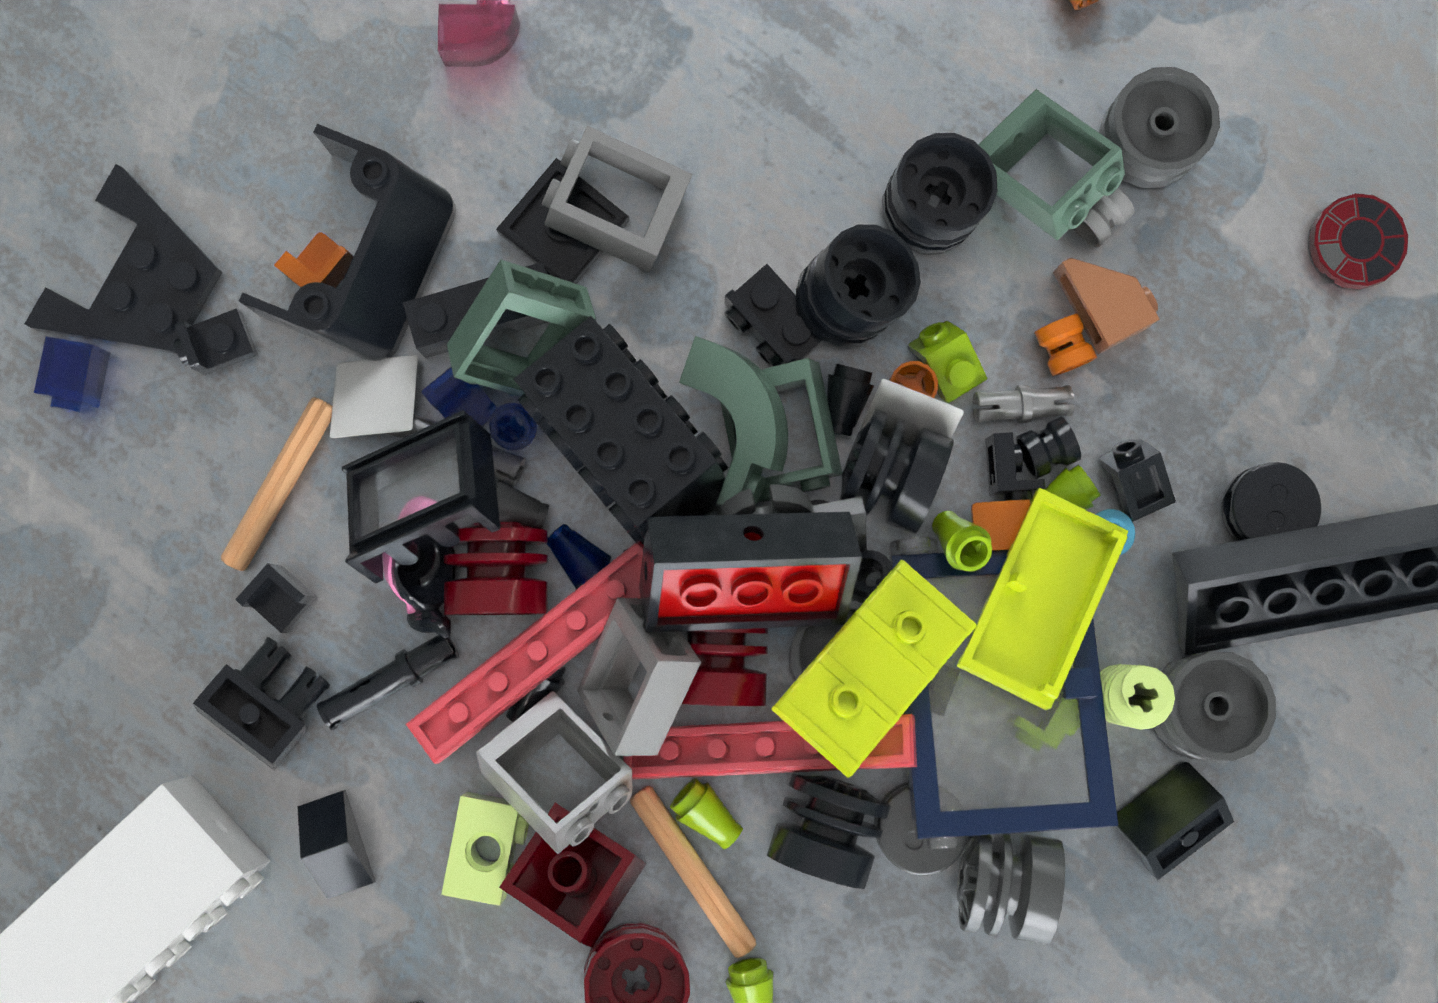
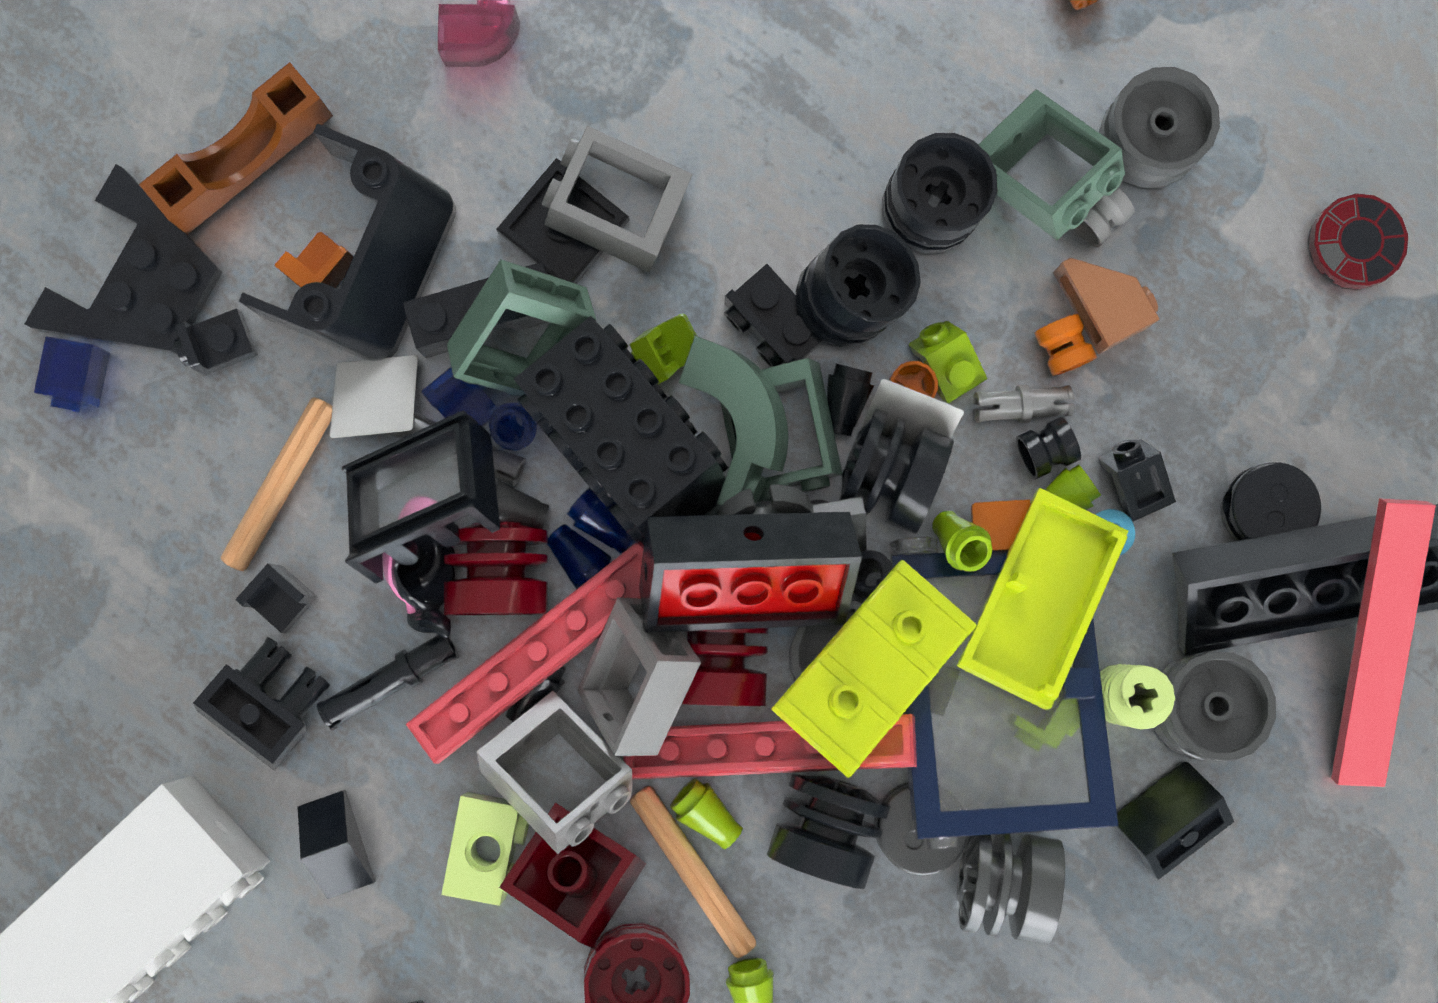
(203, 181): none -> dark orange arch
(597, 521): none -> clear blue cone
(665, 346): none -> lime bracket
(1003, 463): black bracket -> none
(1382, 641): none -> coral tile

